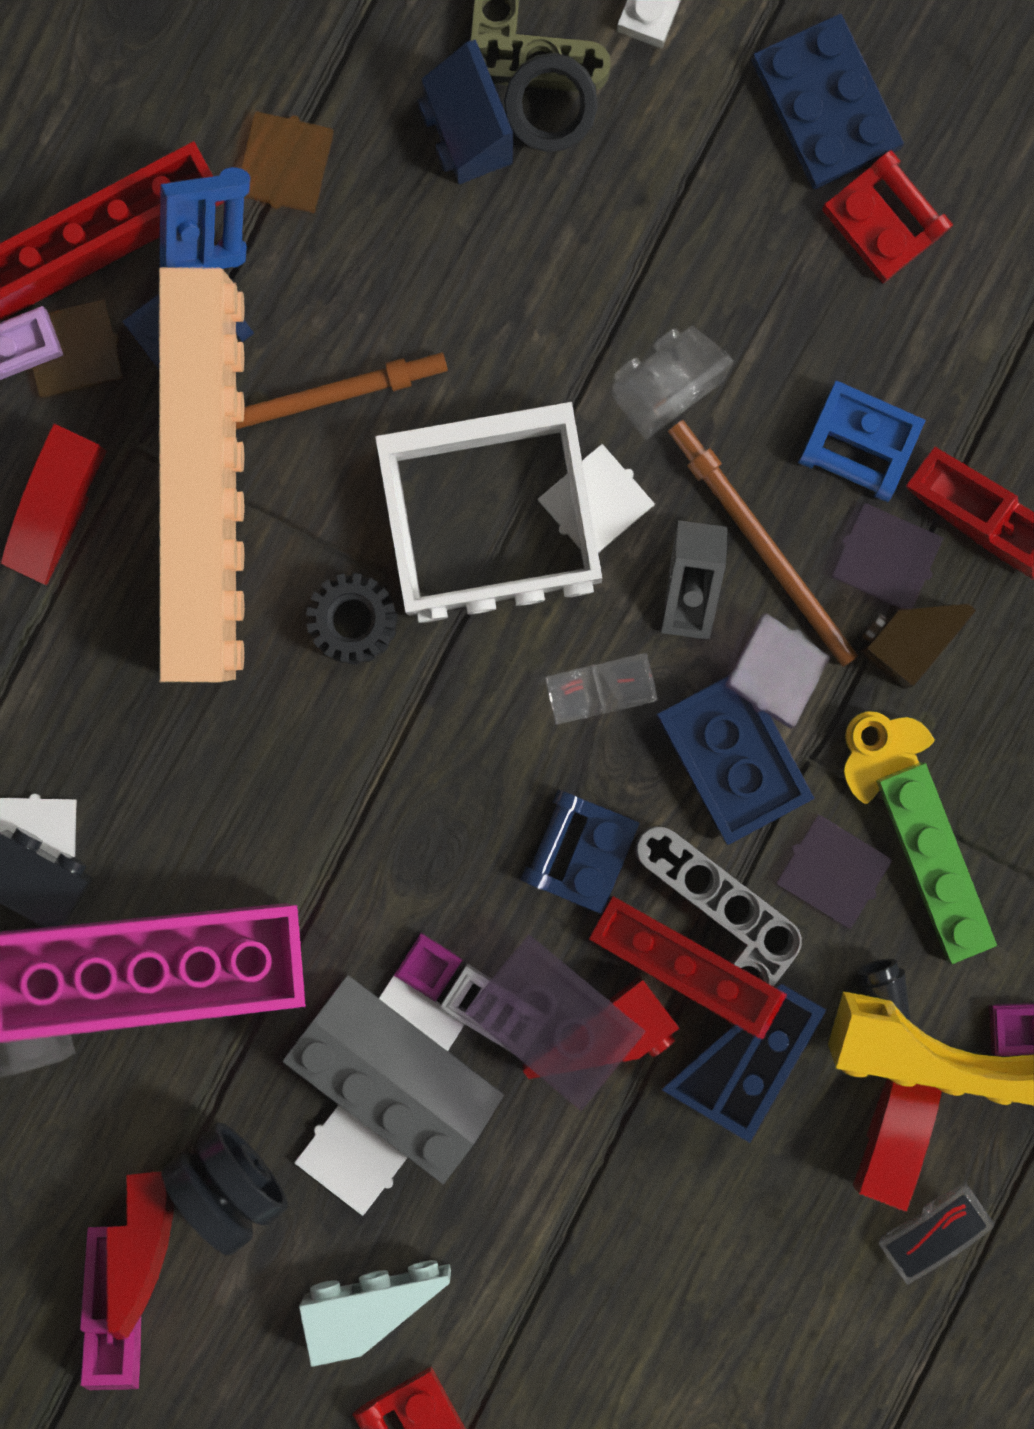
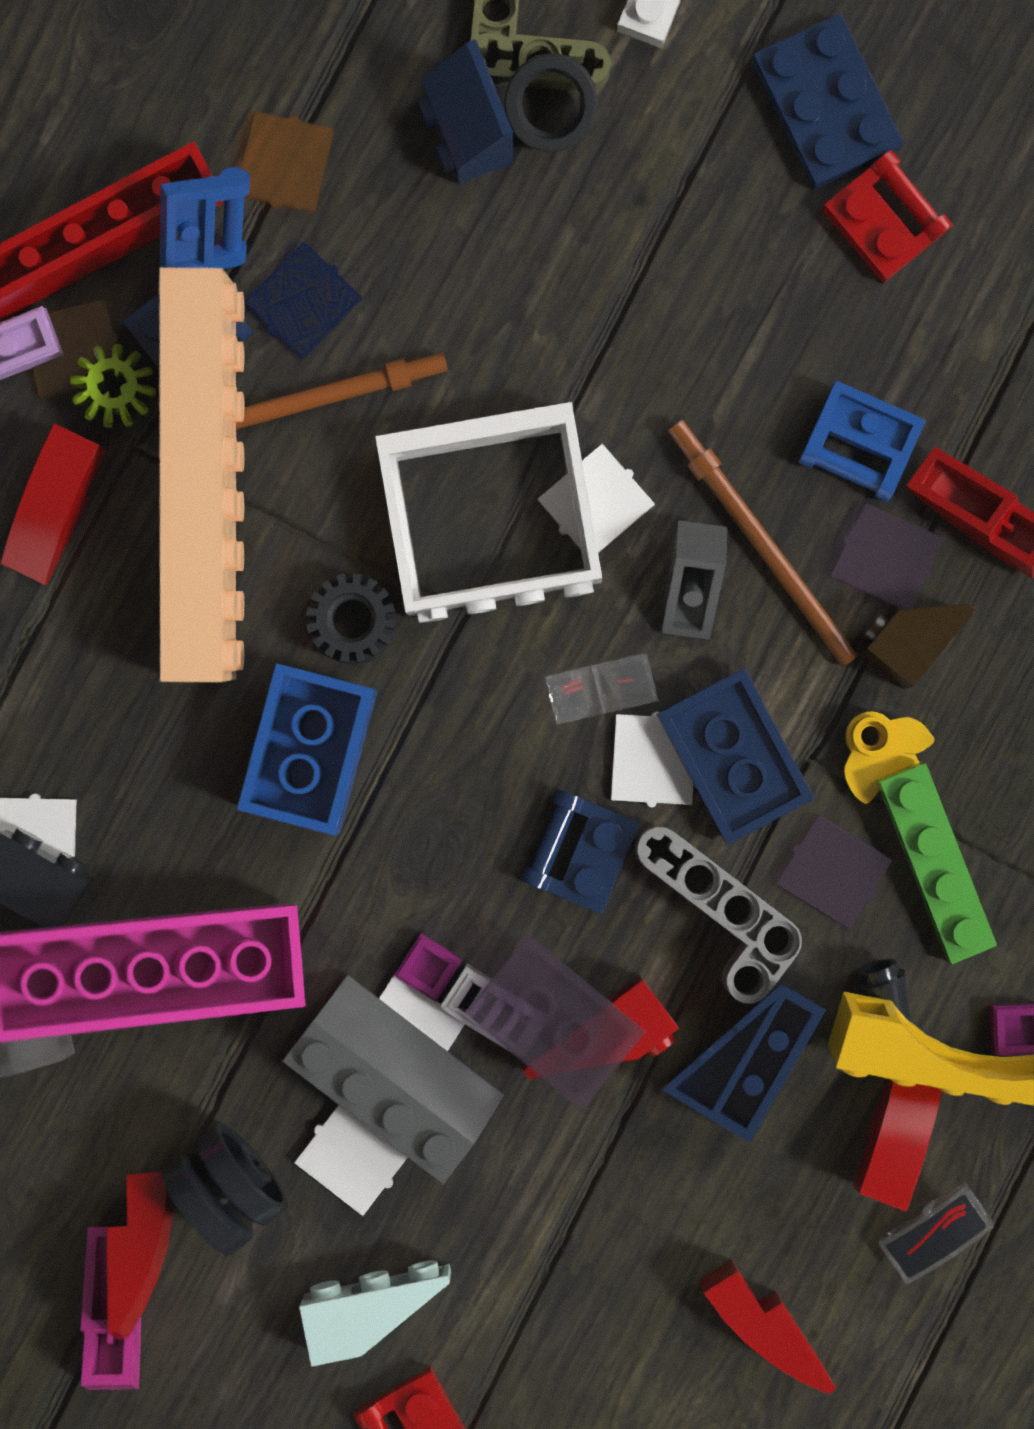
(96, 381): none -> lime gear
(303, 300): none -> clear blue piece
(307, 749): none -> blue brick
(647, 764): none -> white piece
(670, 380): clear slope -> none
(688, 967): red plate -> none
(765, 1326): none -> red slope
(777, 671): clear purple piece -> none

